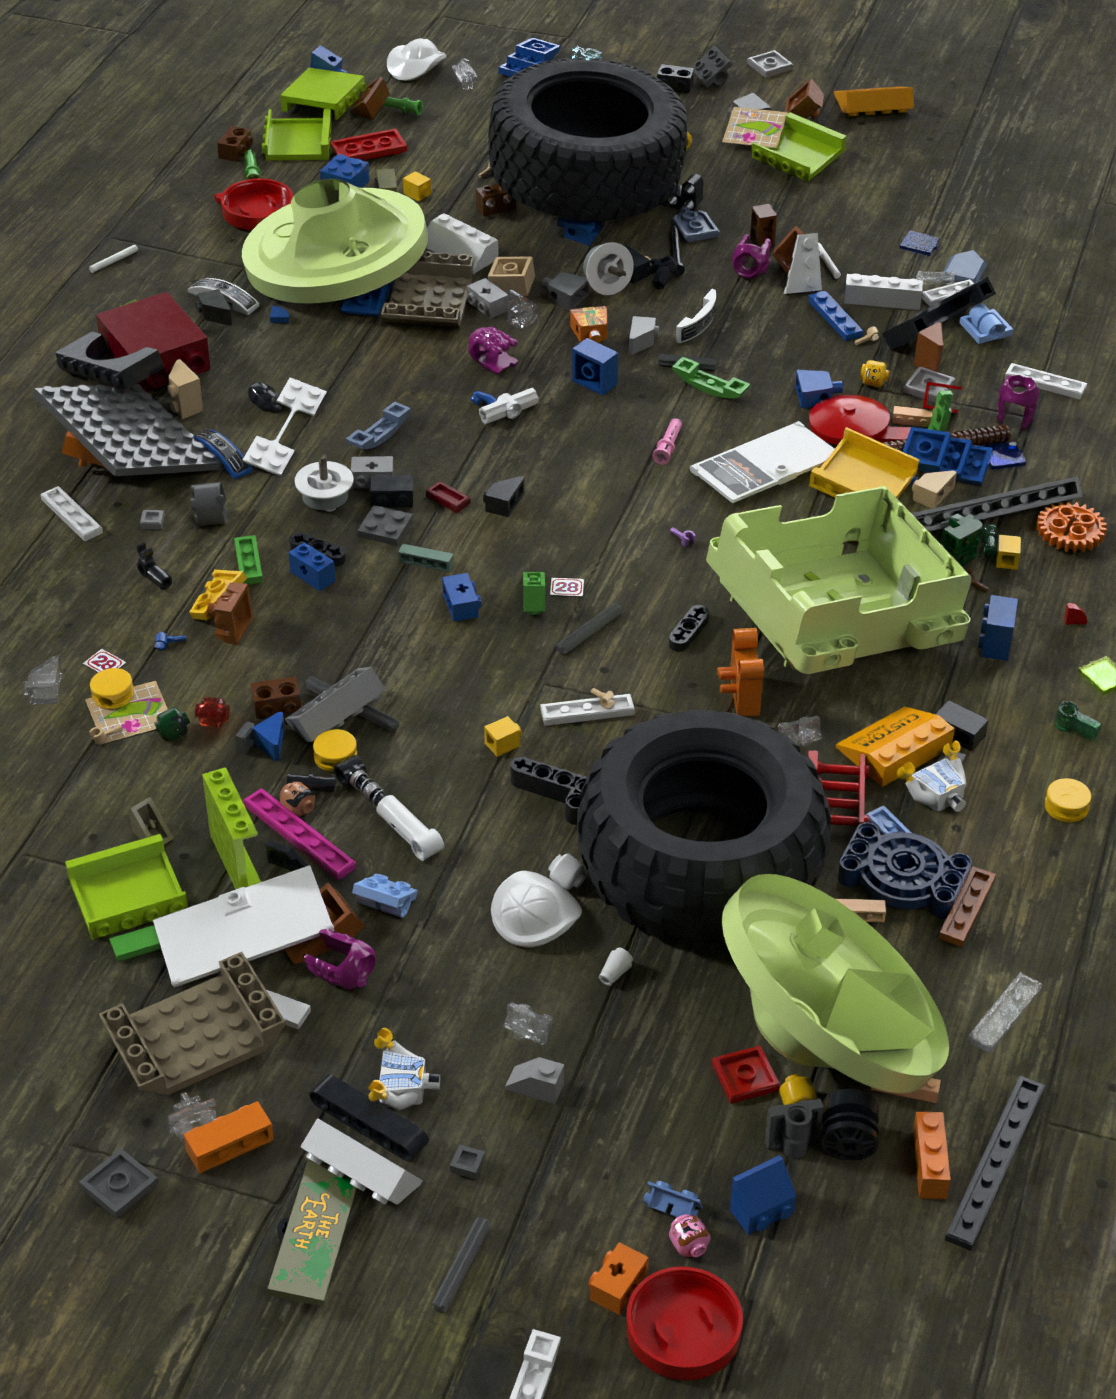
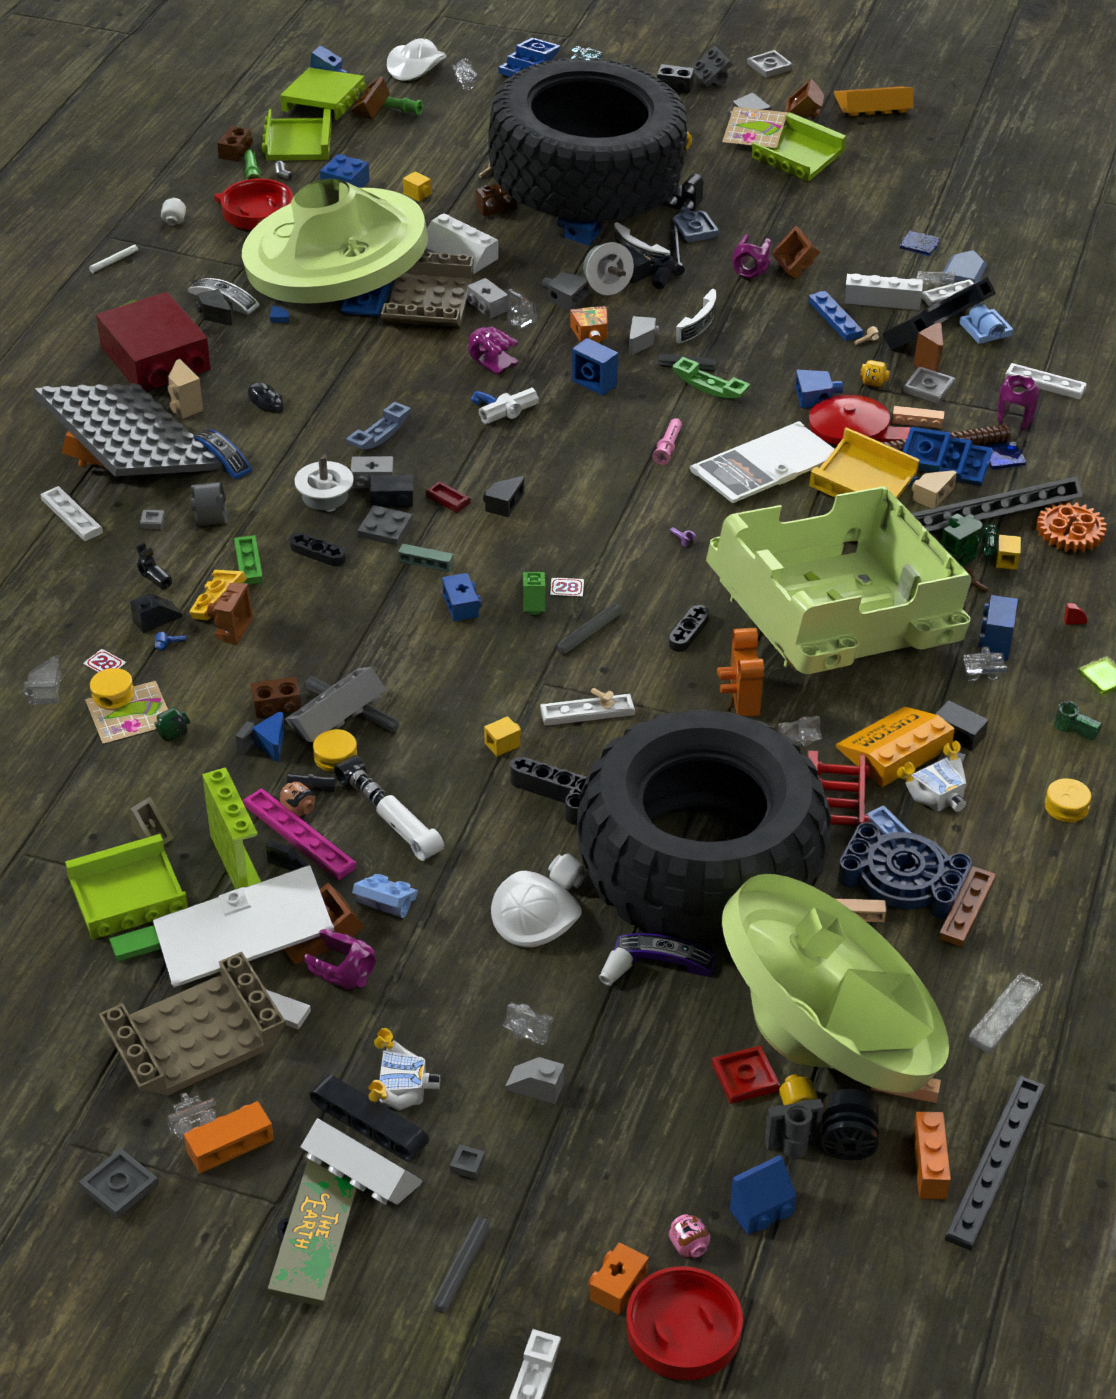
(100, 736): tan hand -> none
(123, 372): black arch -> none
(153, 611): none -> black slope
(173, 210): none -> white head
(212, 712): clear red head -> none
(271, 454): white hinge -> none
(279, 169): none -> flat silver arm
(312, 566): blue brick -> none
(370, 145): red plate -> none
(386, 179): olive tile -> none
(513, 274): tan slope -> none
(623, 237): none -> slope
(662, 1196): medium blue hinge -> none
(669, 949): none -> slope
(763, 225): reddish brown brick -> none
(805, 266): white wing -> none
(828, 262): white bar -> none
(927, 391): red piece -> none
(942, 411): bright green hinge -> none
(984, 663): none -> clear hips

